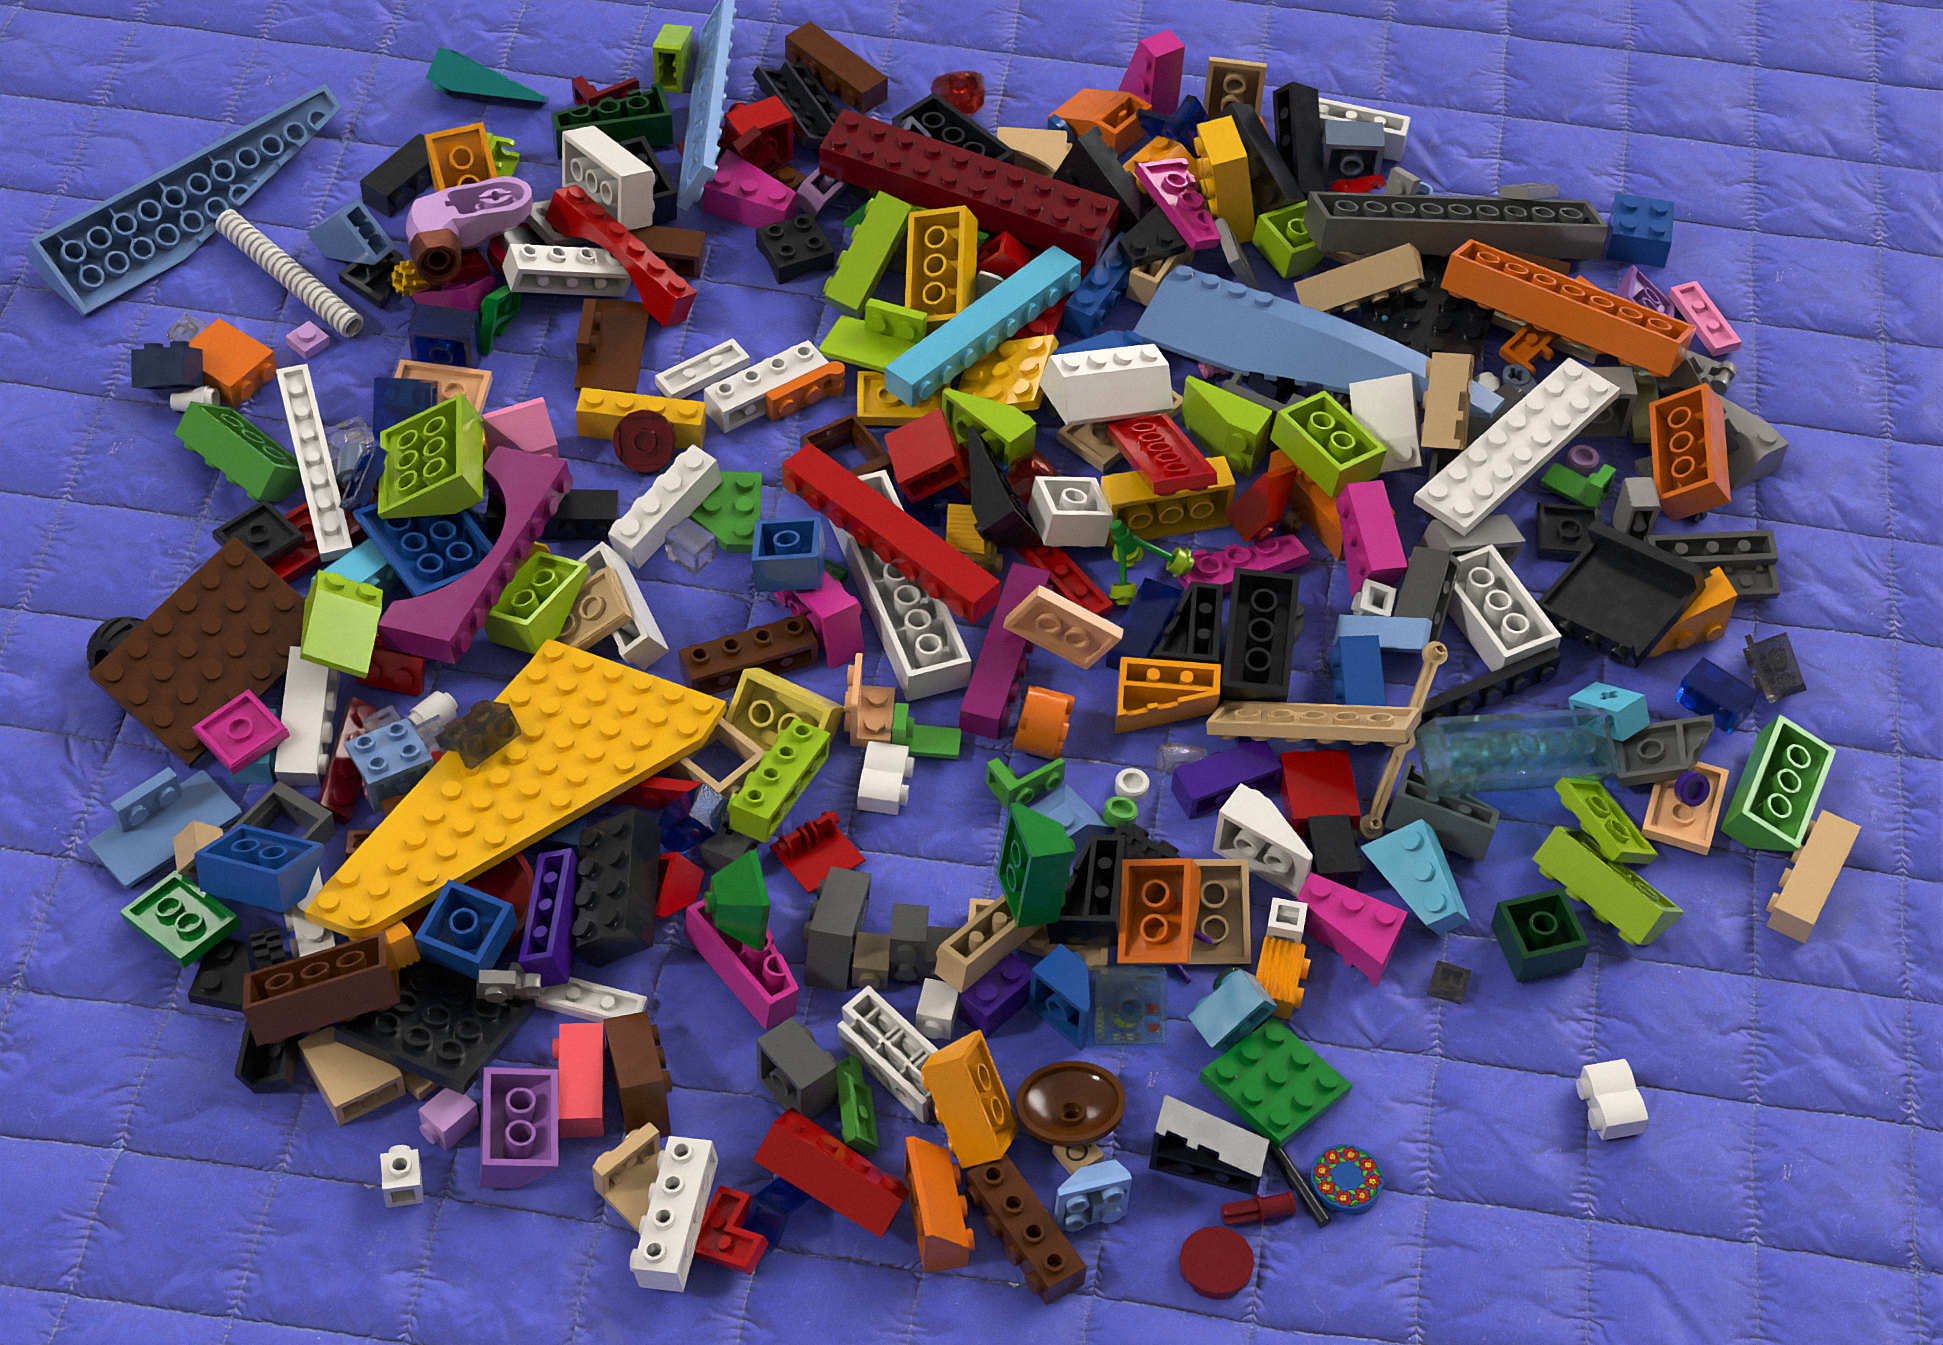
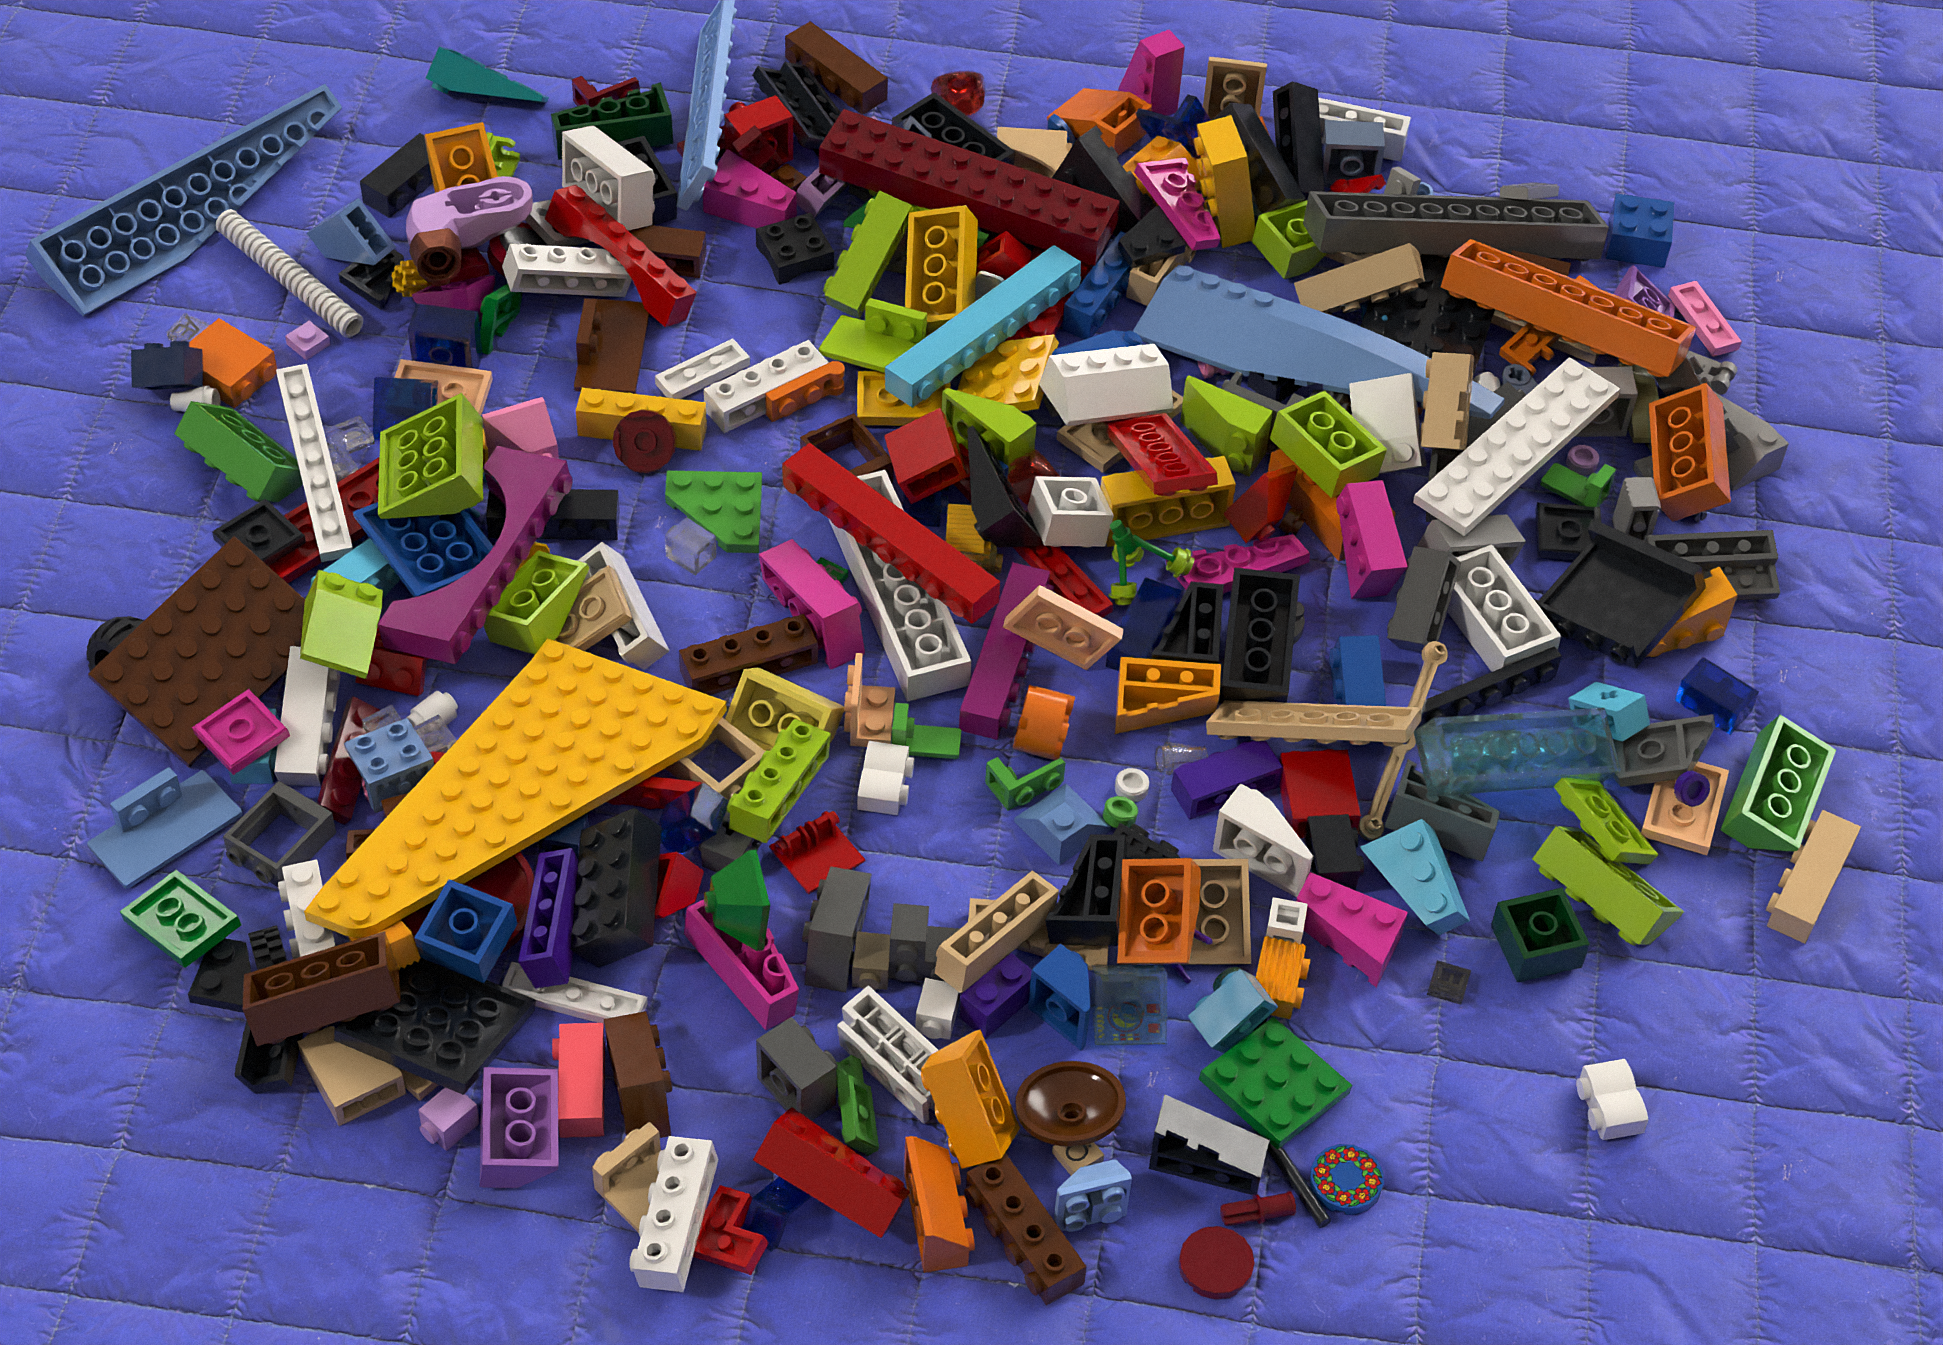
(189, 841): tan brick -> none
(259, 867): blue slope -> none
(347, 461): sand blue brick -> none
(366, 472): clear blue plate -> none
(401, 1176): white brick -> none
(480, 732): clear smoke bracket -> none
(503, 984): light grey plate -> none
(665, 505): white brick -> none
(672, 57): lime slope -> none
(788, 554): blue brick -> none
(1034, 866): green slope -> none
(1235, 255): light grey tile -> none
(1374, 599): white brick -> none
(1394, 633): light blue tile -> none
(1775, 667): clear smoke bracket -> none

